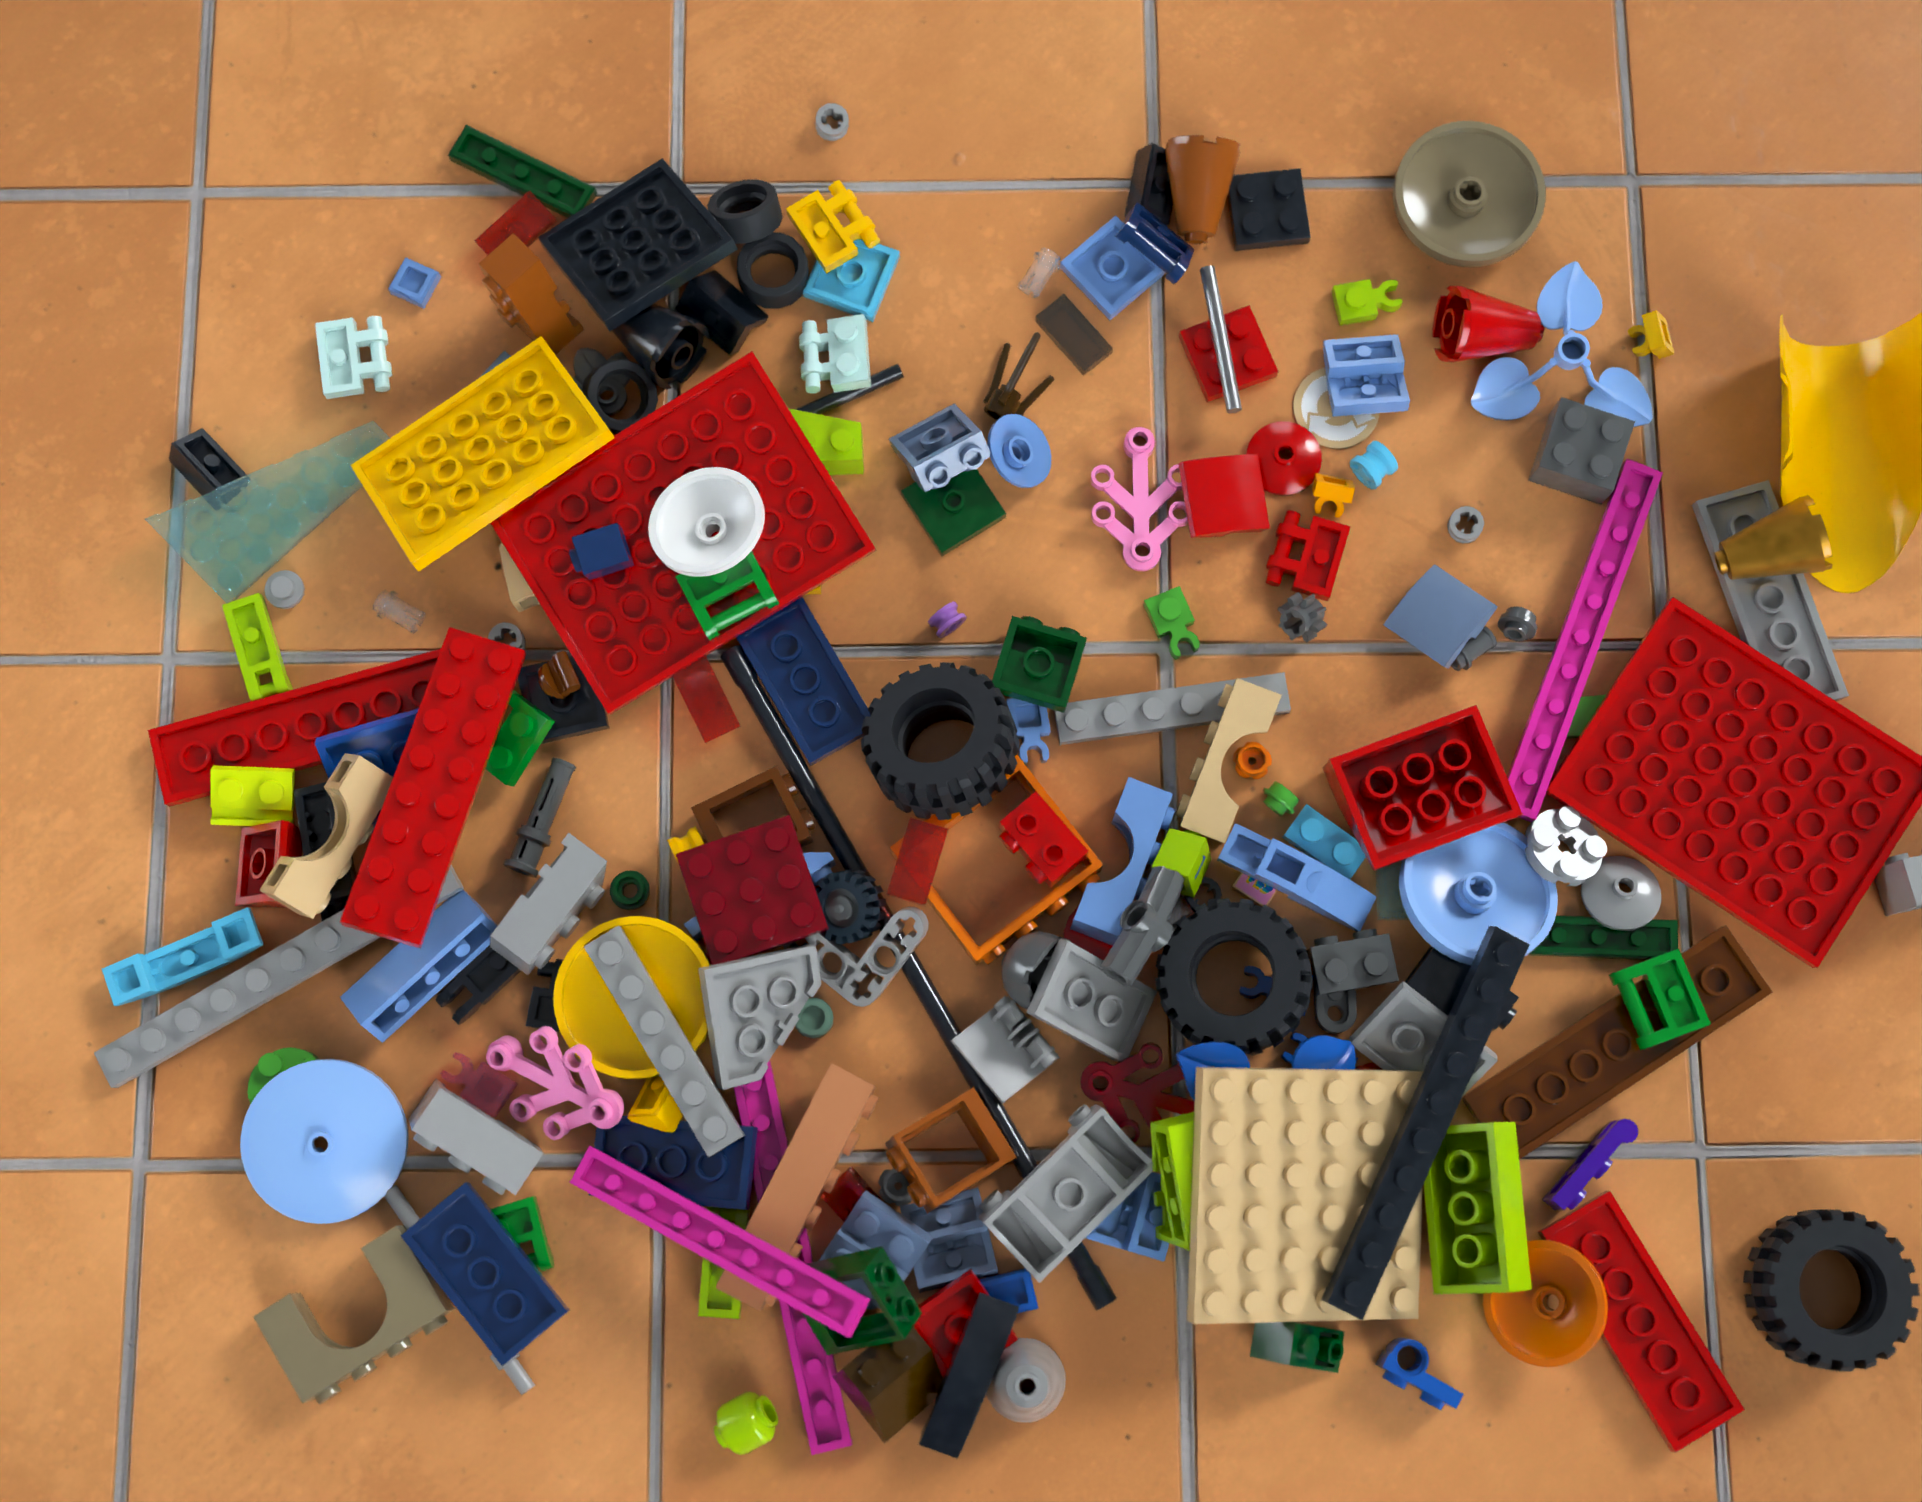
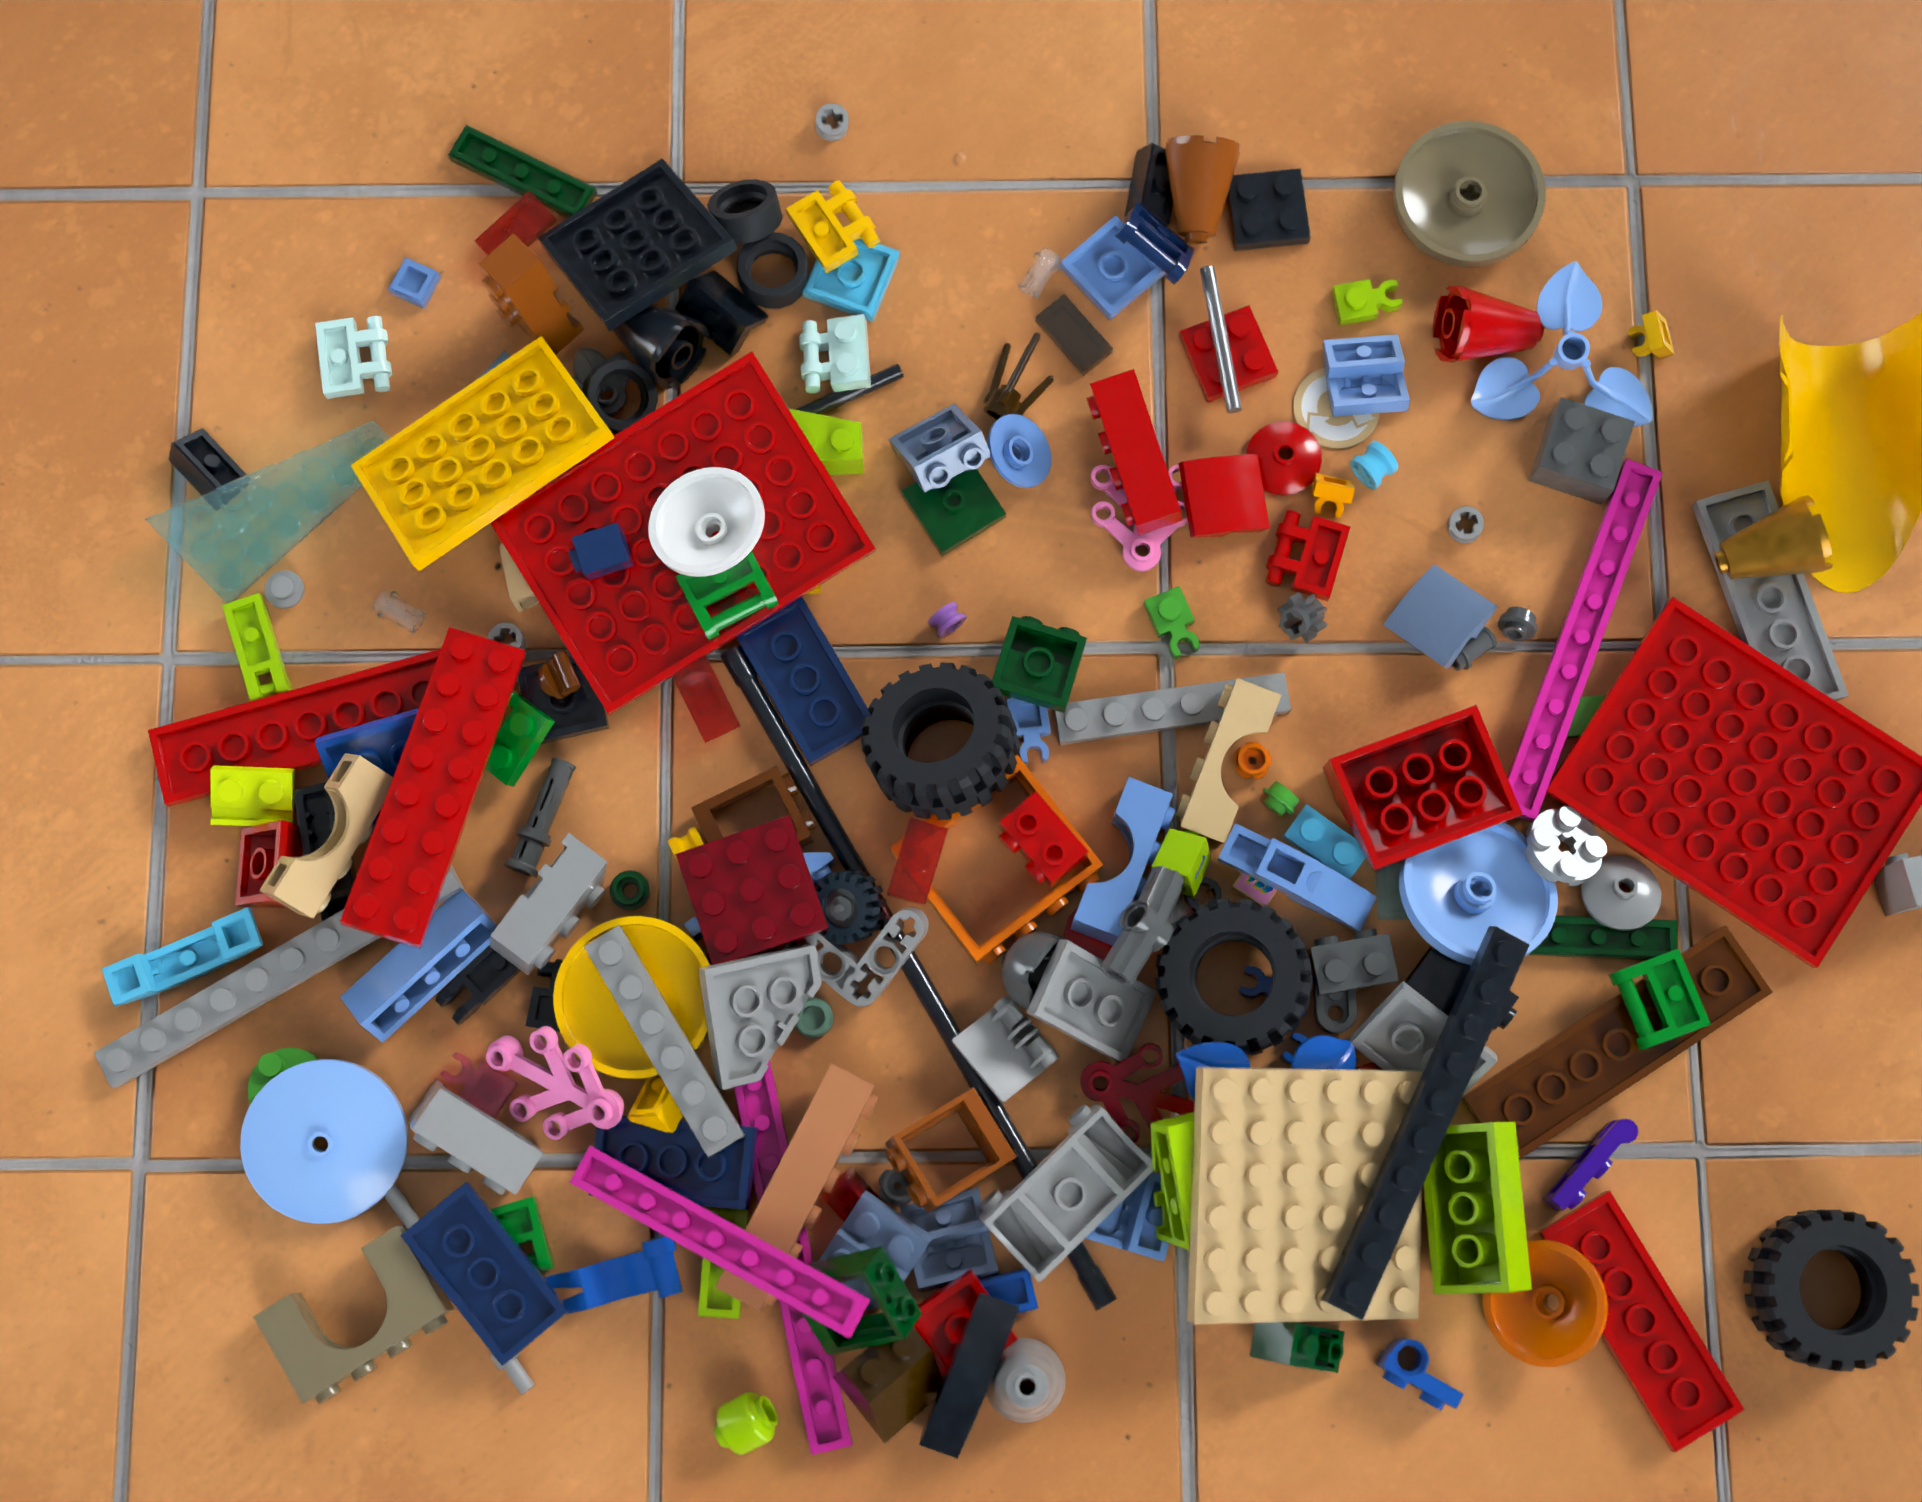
(623, 1276): none -> blue flag
(1136, 452): none -> red brick

